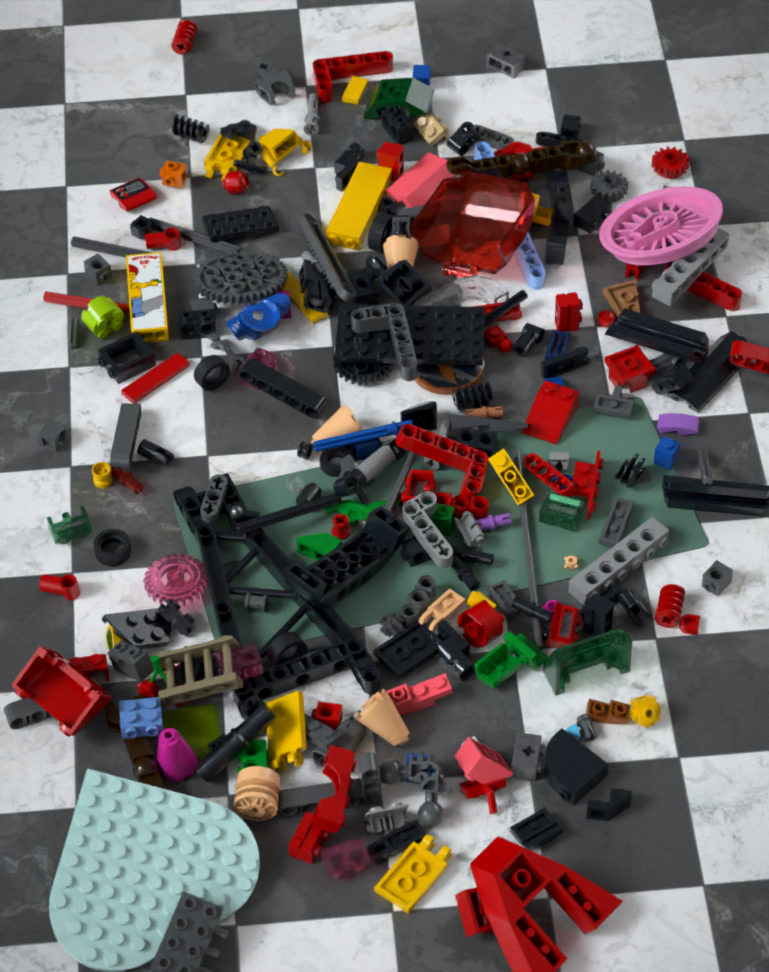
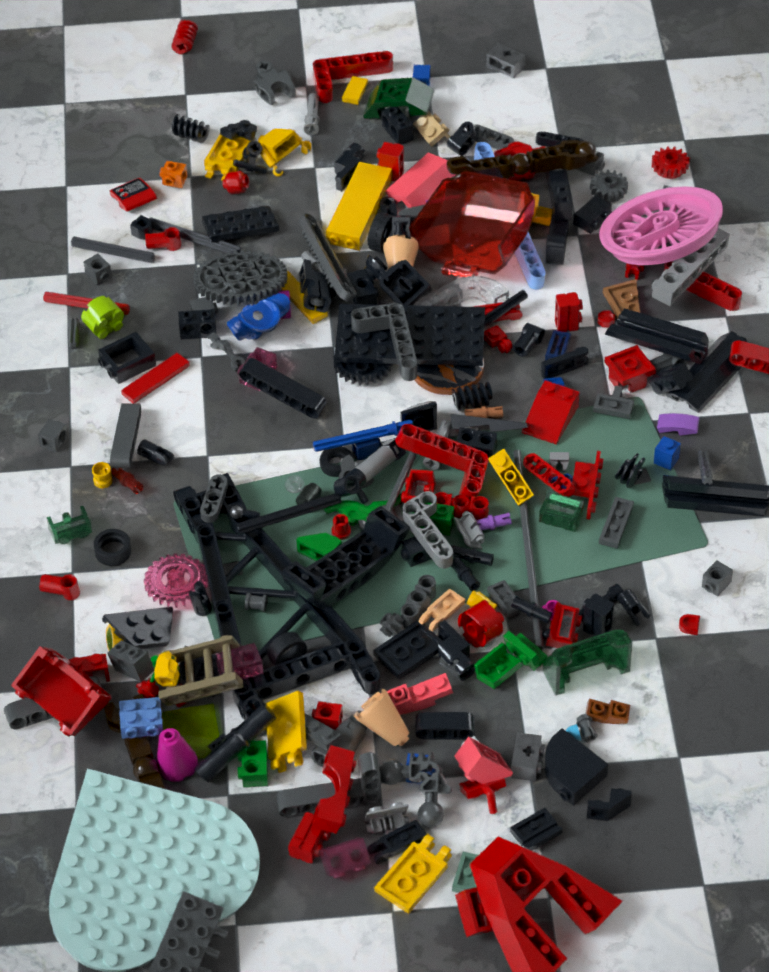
(147, 296): brick -> none
(166, 669): none -> yellow rock
(183, 622): black hinge -> none
(200, 599): none -> black hinge
(205, 367): black tyre -> none
(257, 793): light nougat wheel -> none
(305, 450): black bush -> none
(338, 424): light nougat cone -> none
(444, 725): none -> black beam
(464, 877): none -> sand green hinge
(571, 125): black brick -> none
(571, 562): light nougat piece -> none
(619, 560): light grey brick -> none
(645, 710): yellow brick -> none
(670, 605): red piece -> none

